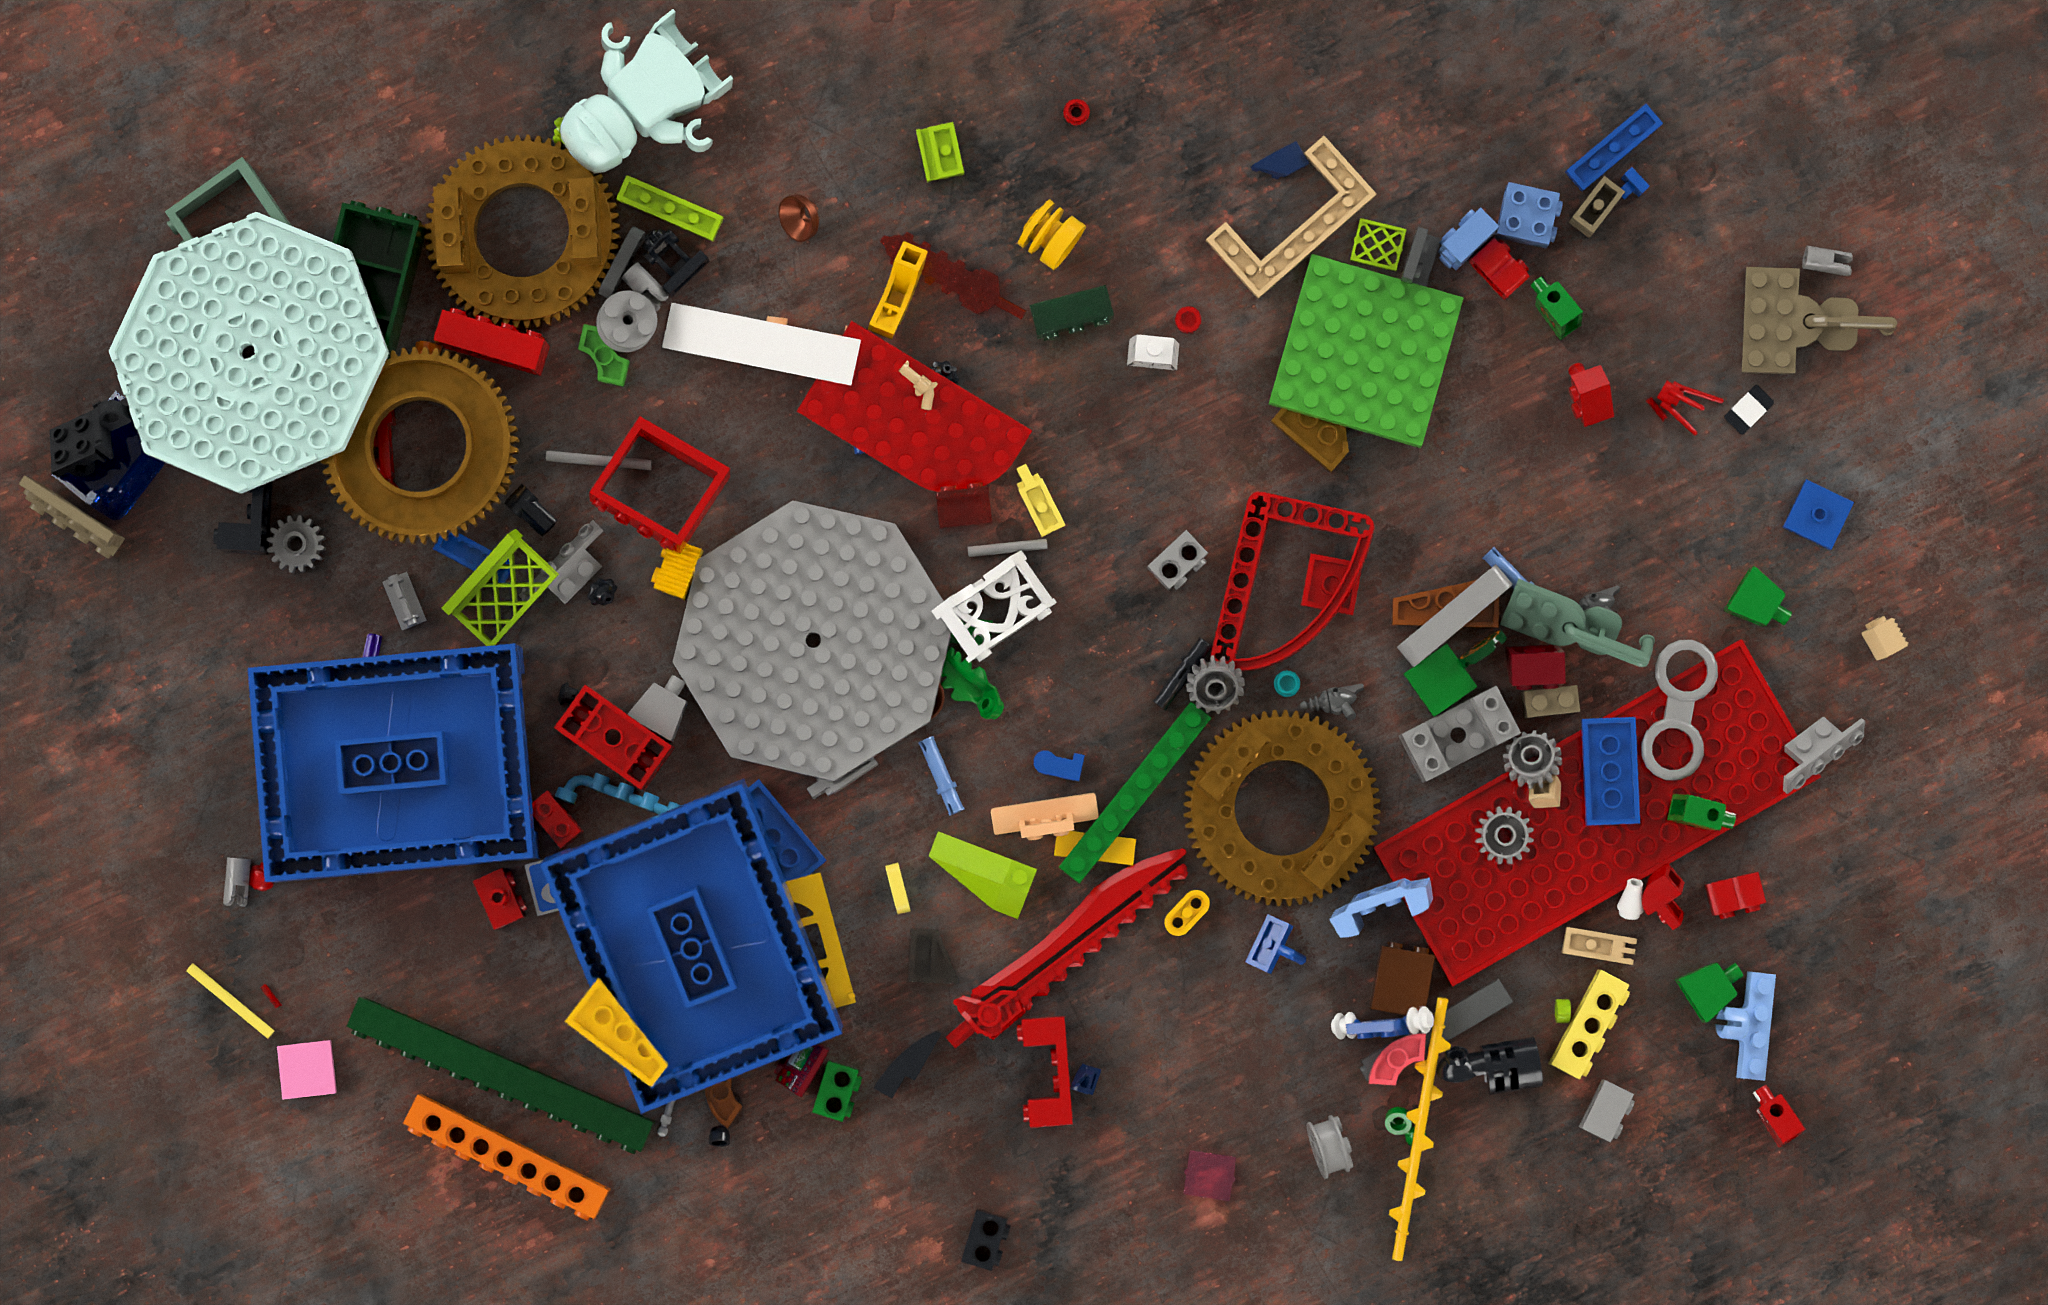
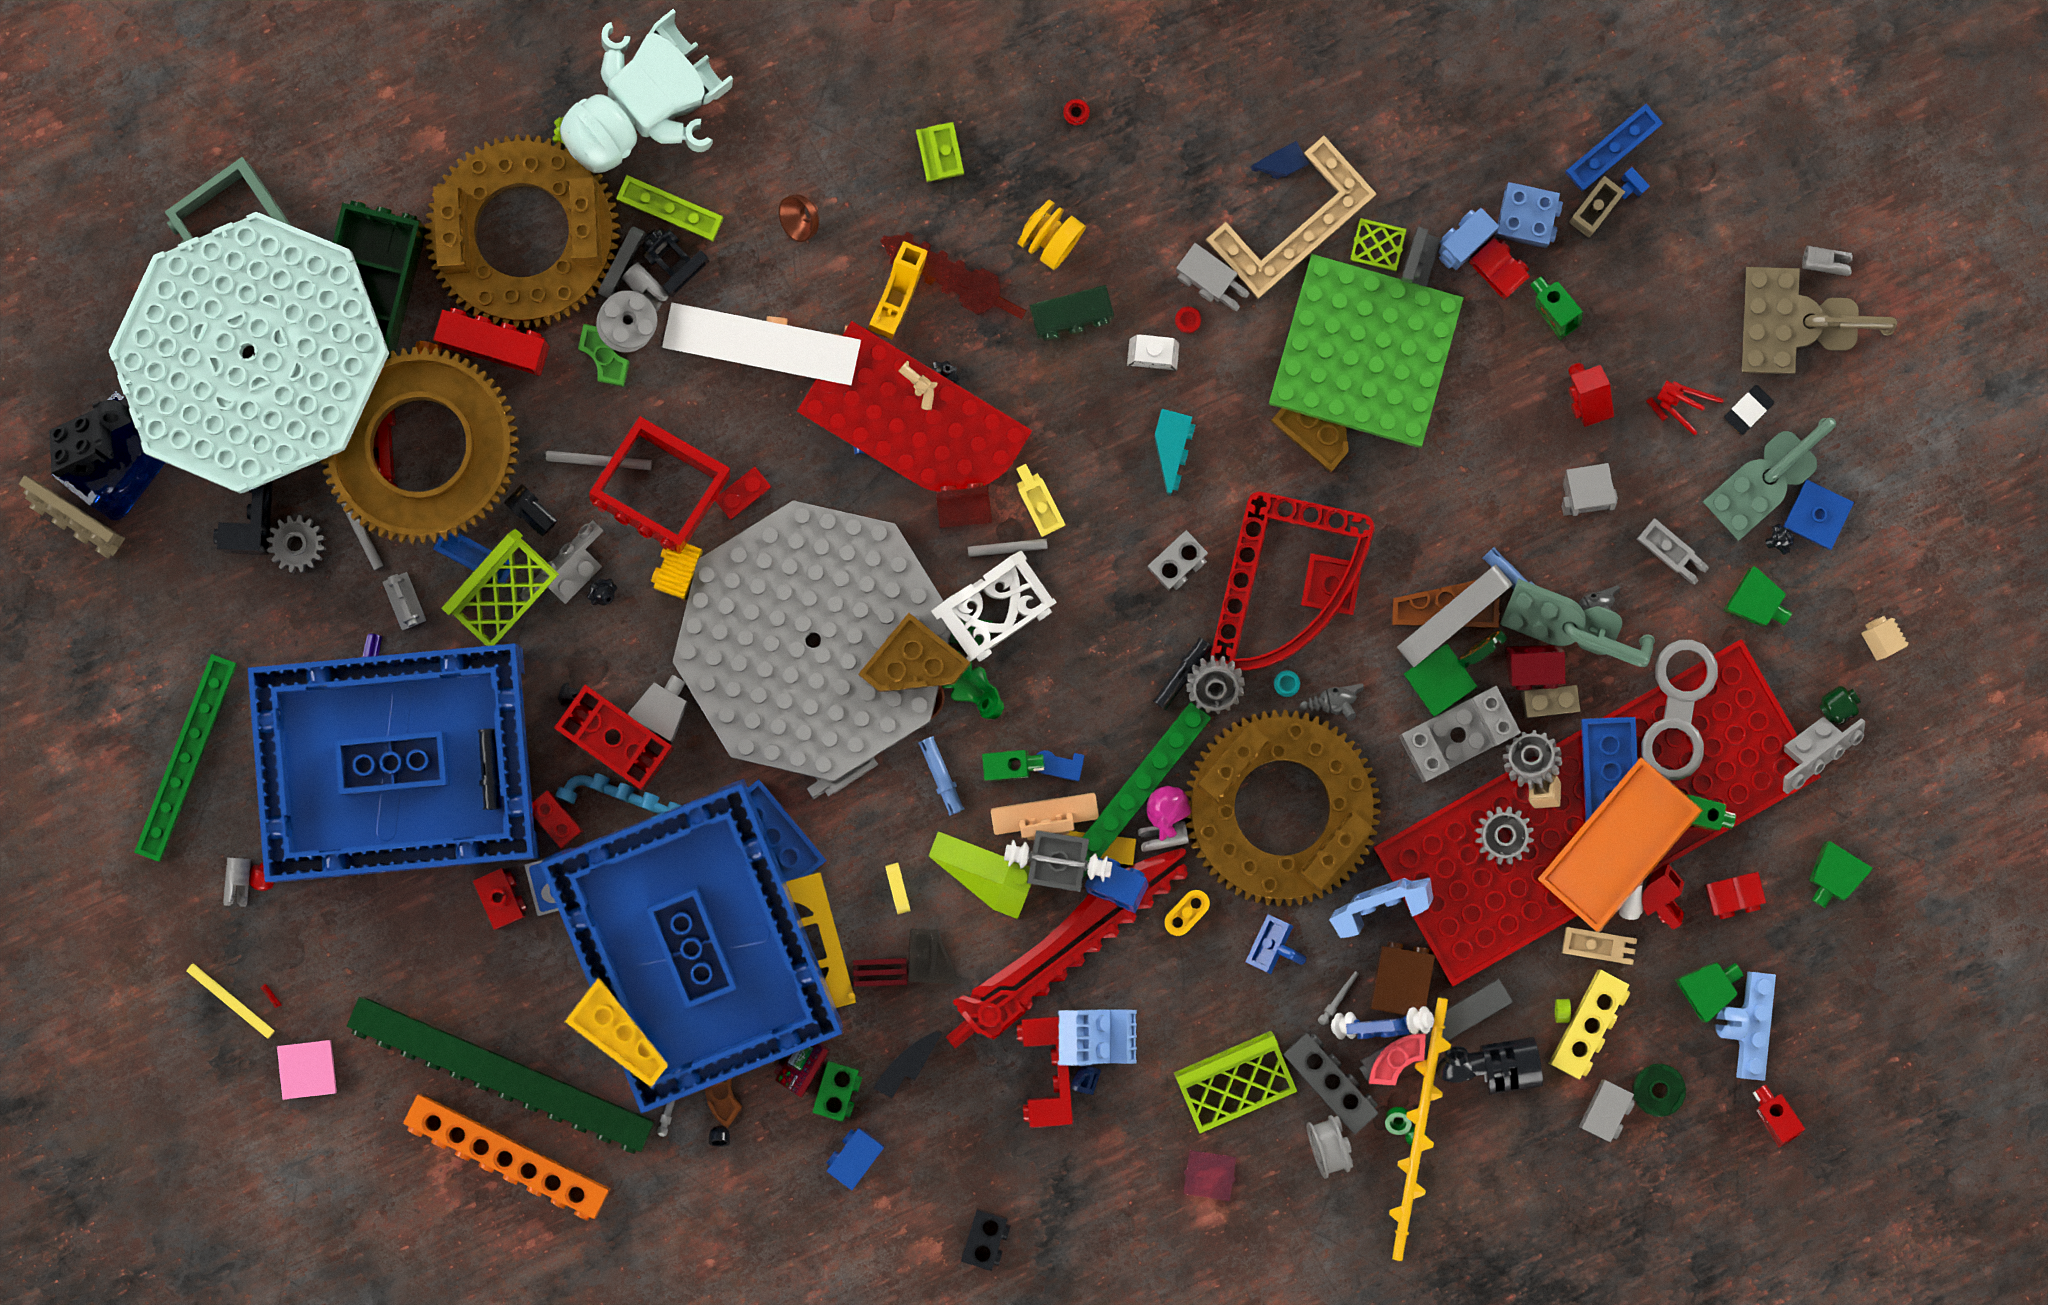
(185, 758): none -> green plate
(364, 540): none -> light grey bar
(488, 769): none -> black pin
(743, 493): none -> red plate
(855, 1157): none -> blue brick
(903, 971): none -> dark red tile
(913, 659): none -> pearl gold plate
(999, 765): none -> green torso
(1058, 861): none -> dark grey plate
(1097, 1036): none -> light blue plate
(1122, 888): none -> blue brick
(1167, 807): none -> dark pink hat
(1170, 442): none -> teal slope
(1179, 839): none -> light grey hinge
(1209, 276): none -> light grey hinge
(1225, 1061): none -> lime fence
(1331, 1009): none -> light grey piece
(1353, 1118): none -> dark grey brick
(1588, 490): none -> light grey plate
(1620, 844): none -> orange tile
(1670, 550): none -> light grey hinge
(1674, 1094): none -> dark green tile
(1745, 496): none -> sand green plate
(1781, 539): none -> black plant
(1836, 874): none -> green torso
(1840, 705): none -> dark green head

